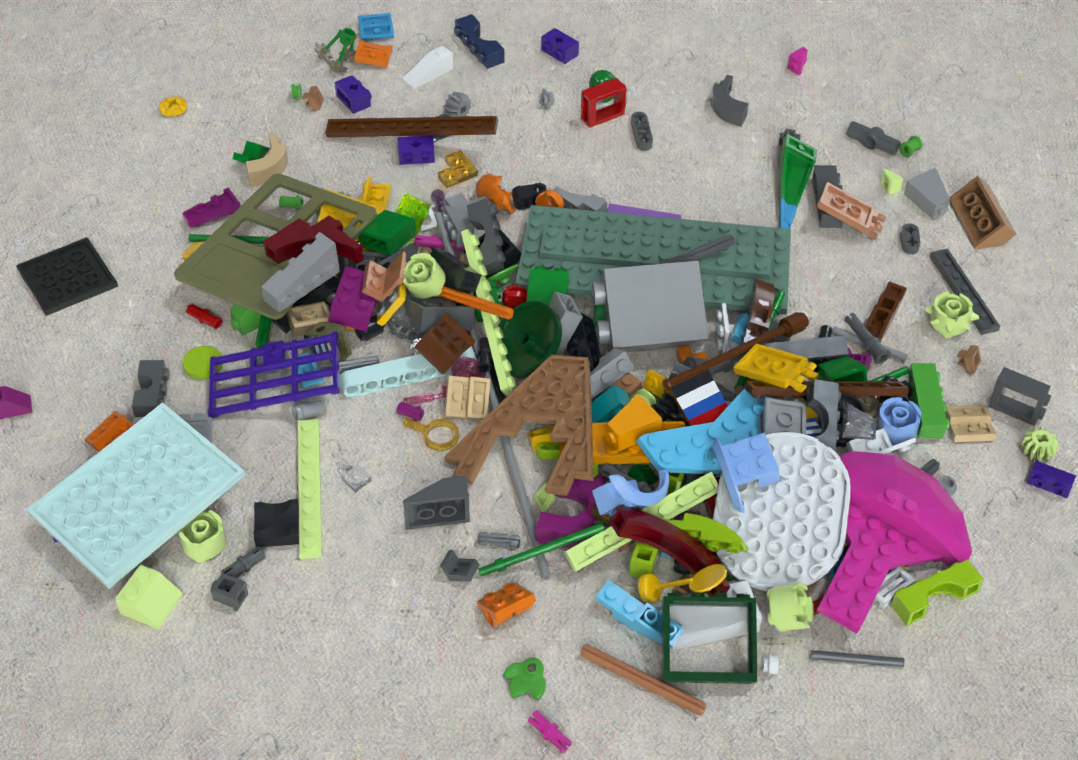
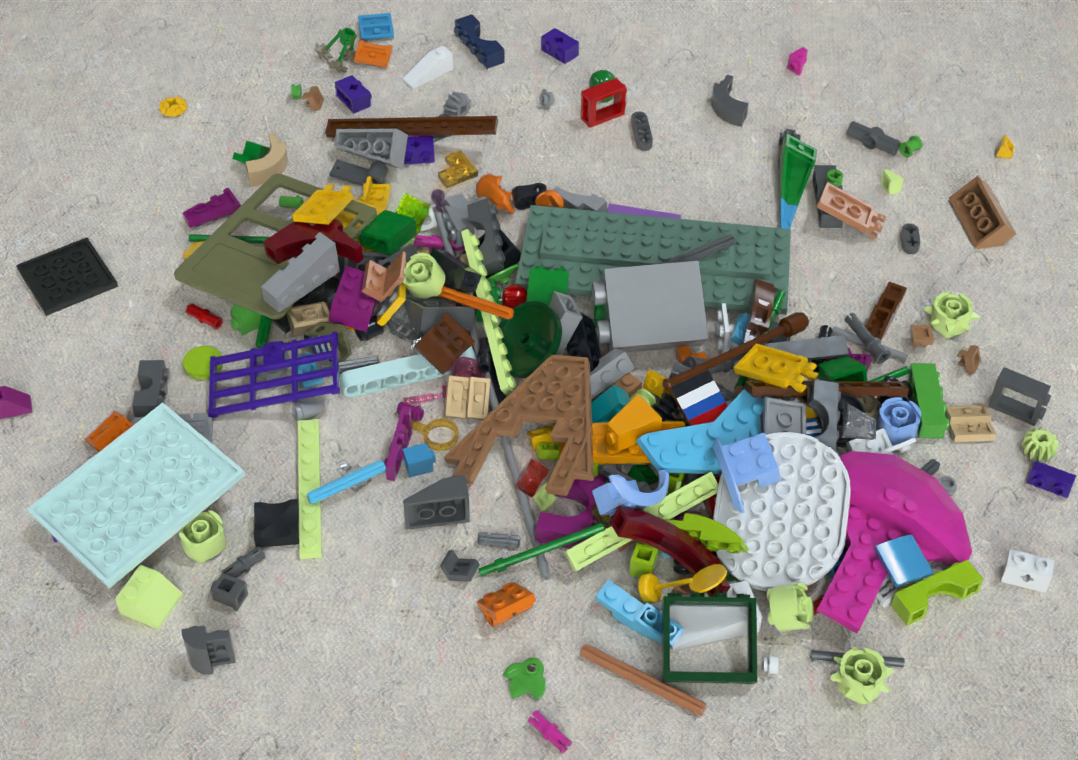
(208, 649): none -> dark grey brick
(323, 205): none -> yellow tile
(346, 482): none -> medium azure axle
(357, 174): none -> dark grey door
(374, 144): none -> light grey wedge
(400, 441): none -> magenta wing
(418, 459): none -> dark azure brick
(531, 477): none -> clear red panel
(835, 177): none -> bright green bush
(861, 675): none -> yellowish green brick
(903, 560): none -> dark azure slope
(921, 335): none -> medium nougat tile
(928, 193): light grey slope -> none
(960, 284): dark grey tile -> none
(1005, 148): none -> yellow slope
(1027, 571): none -> white brick

